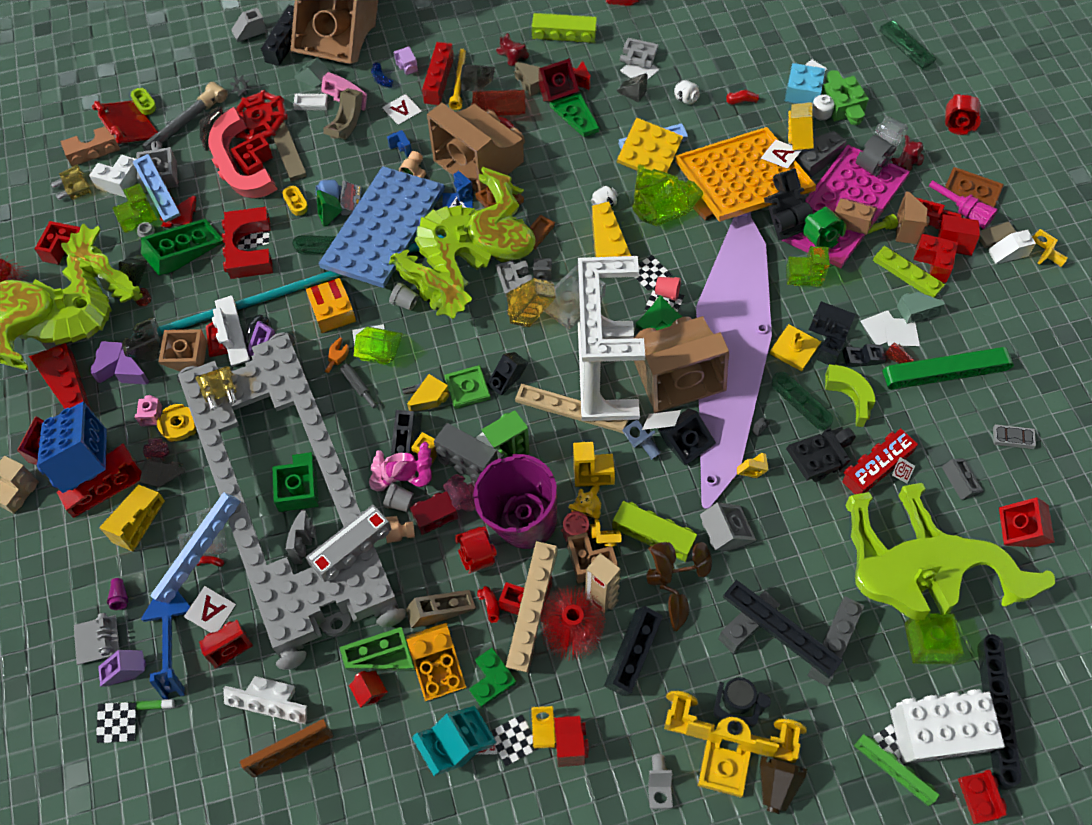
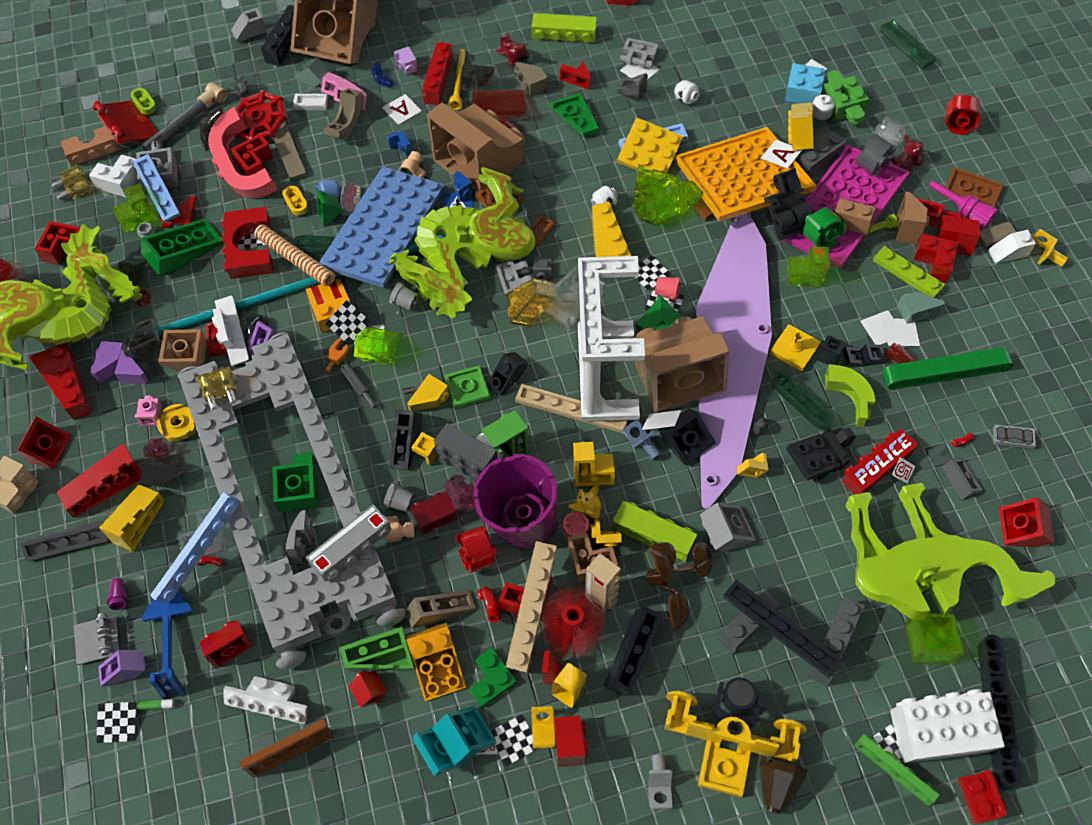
(63, 541): none -> dark grey plate
(72, 447): blue brick -> none
(209, 610): white sticker -> none
(294, 255): none -> light nougat piece
(347, 322): none -> sticker
(401, 468): hair -> none
(551, 668): none -> red slope
(557, 80): dark red slope -> none
(571, 684): none -> yellow piece
(742, 96): red arm -> none
(832, 321): black hinge -> none
(962, 441): none -> red piece

